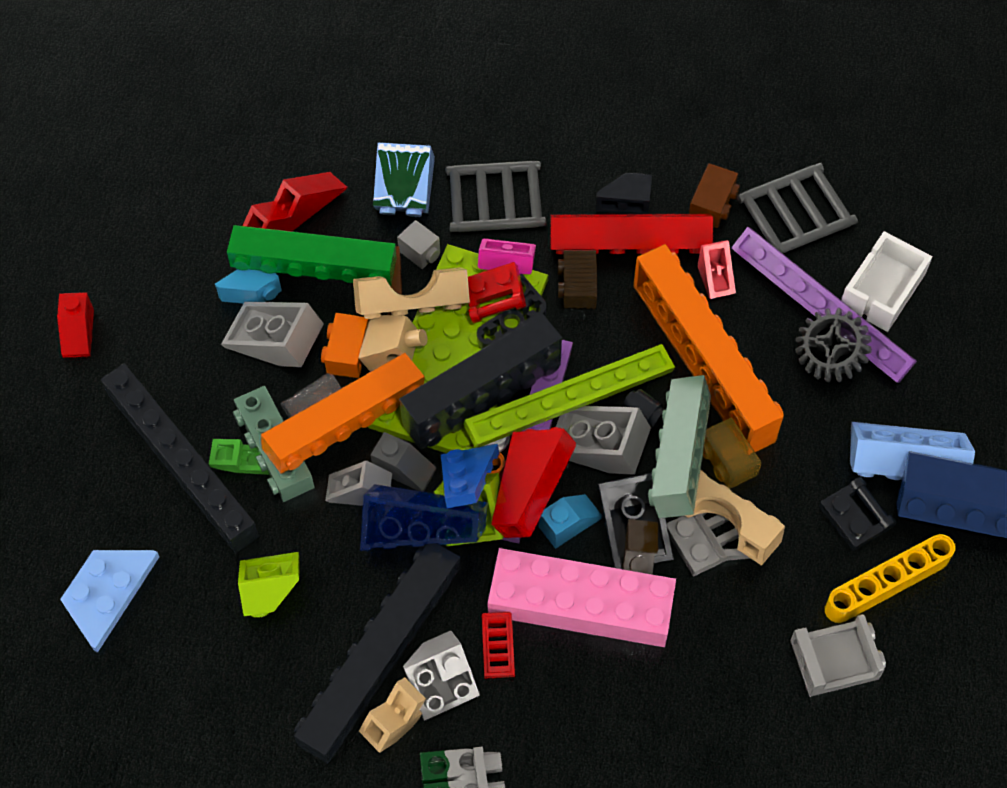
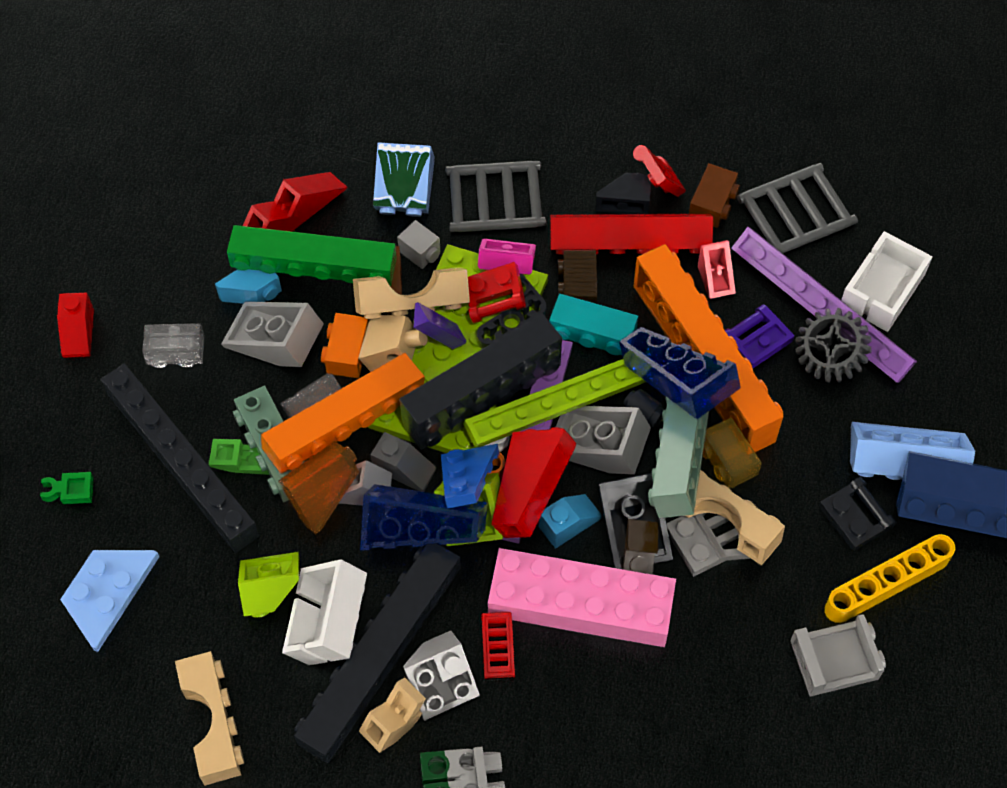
(72, 489): none -> green plate
(173, 344): none -> clear brick
(216, 753): none -> tan arch
(320, 484): none -> clear orange slope
(325, 632): none -> white piece
(437, 327): none -> dark purple slope
(592, 323): none -> teal brick
(660, 171): none -> red plate
(682, 375): none -> clear blue wedge
(765, 340): none -> dark purple plate

